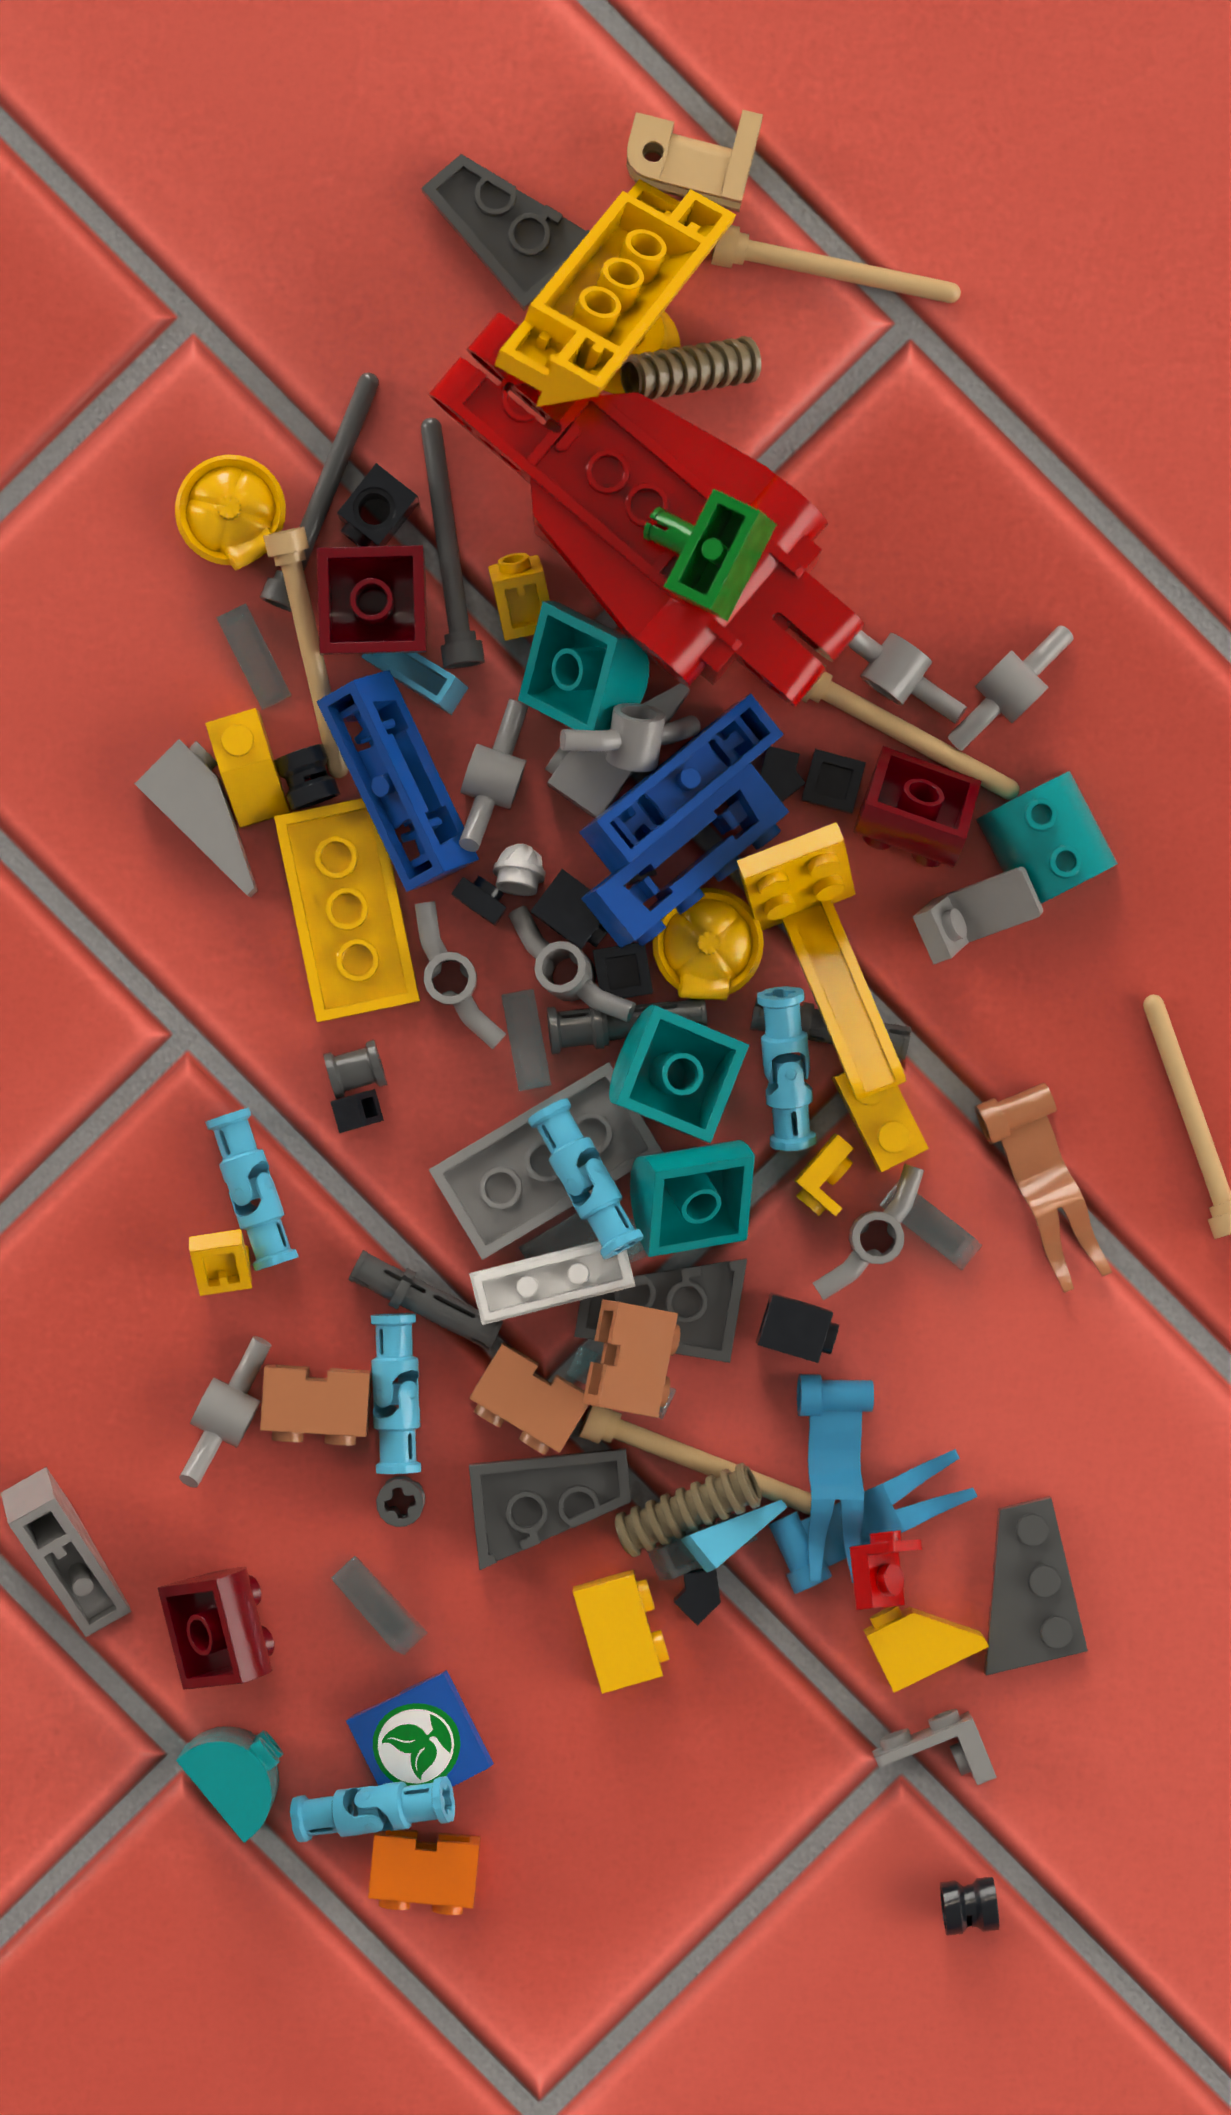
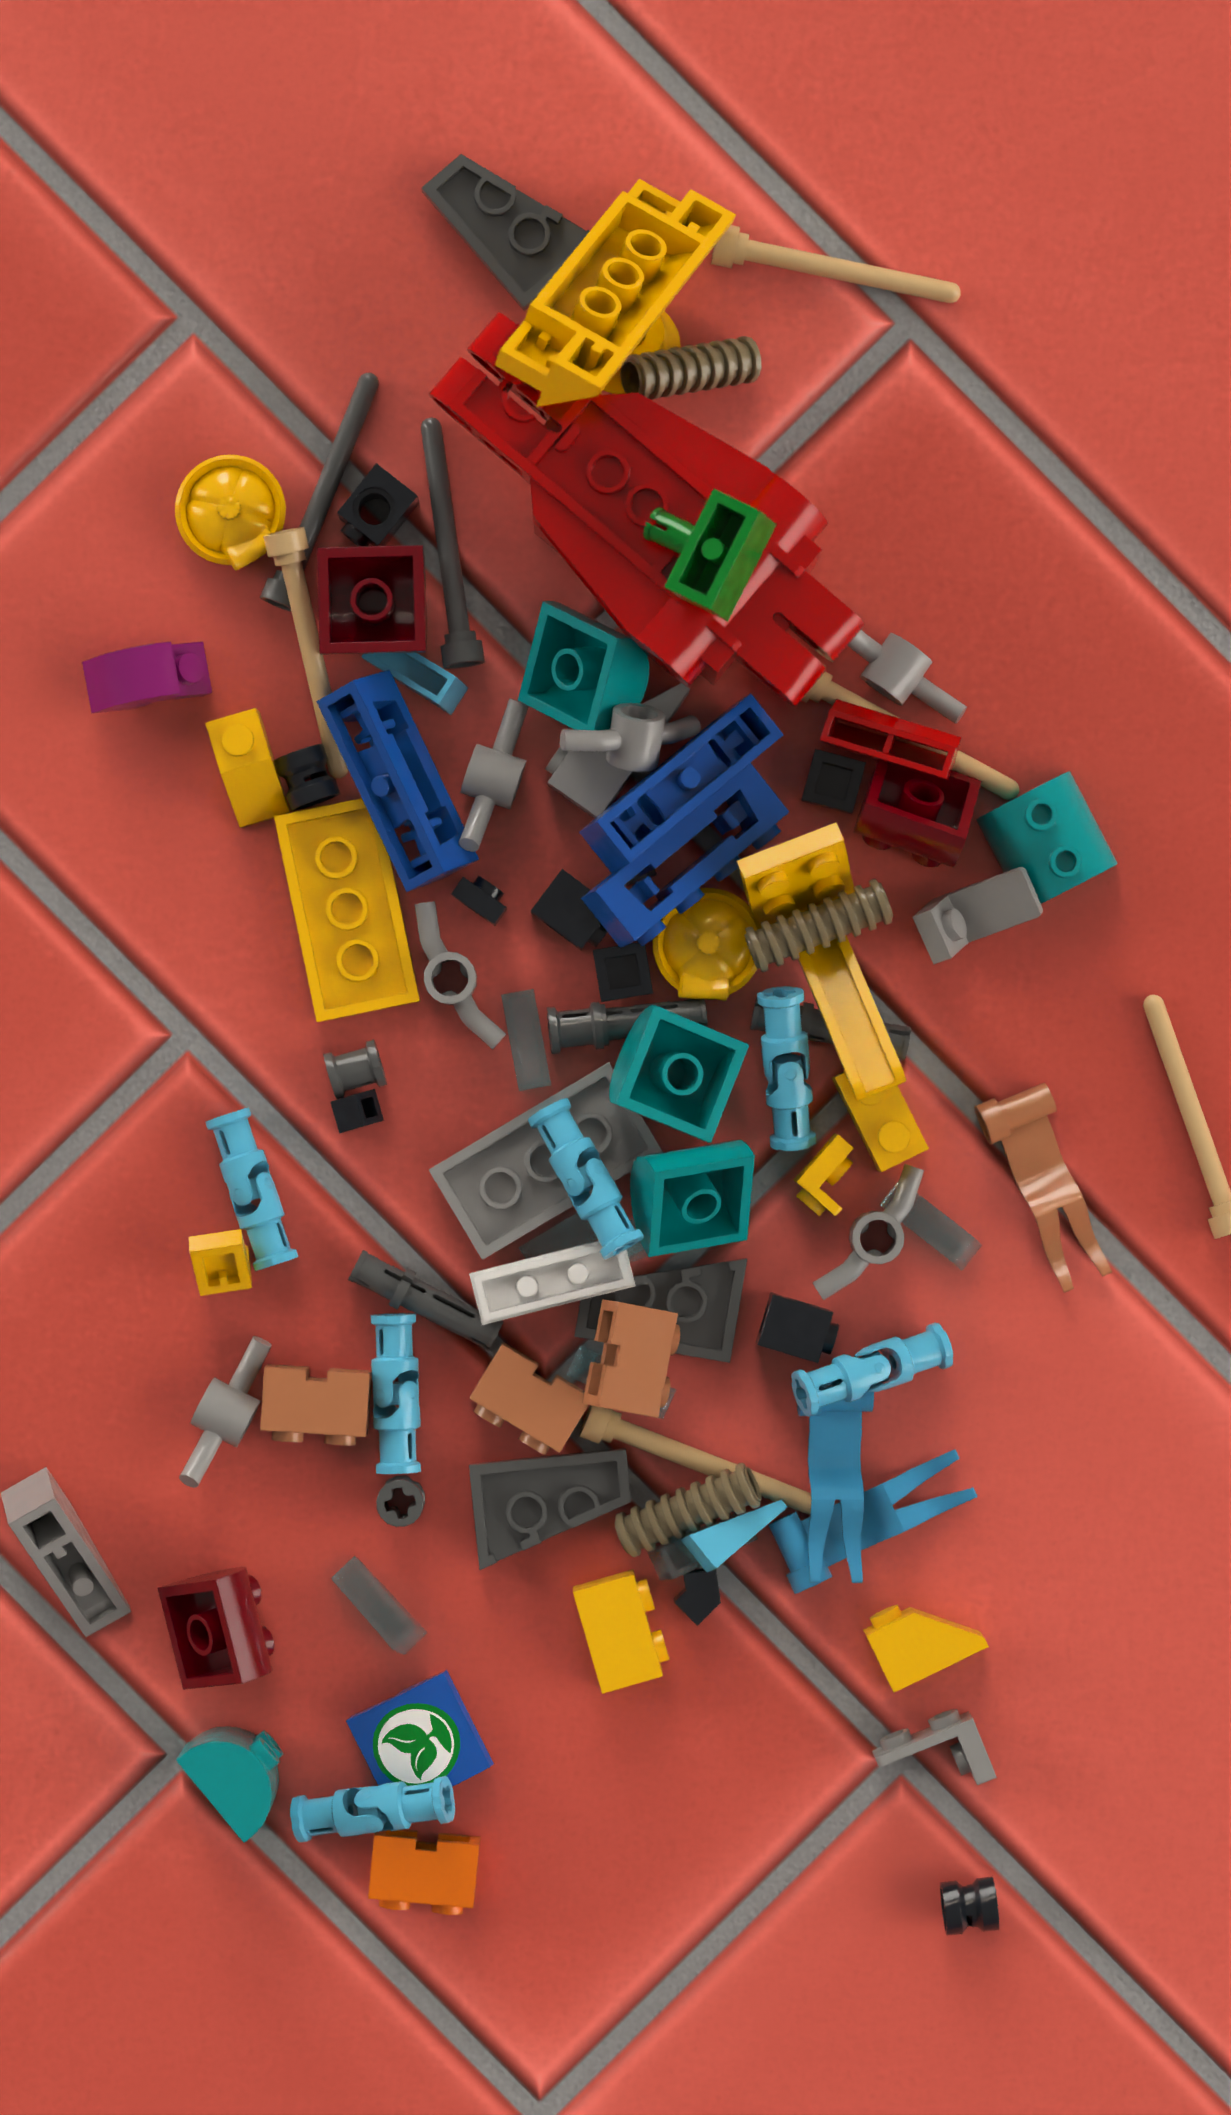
(146, 675): none -> magenta brick
(197, 804): light grey slope -> none
(254, 656): clear light blue piece -> none
(518, 593): yellow bracket -> none
(519, 870): white plate -> none
(583, 984): light grey piece -> none
(691, 163): tan piece -> none
(781, 773): black piece -> none
(818, 925): none -> dark tan piece
(855, 1375): none -> medium azure piece
(878, 1570): red bracket -> none
(888, 748): none -> red piece
(1011, 687): light grey piece -> none
(1032, 1591): dark grey wing -> none

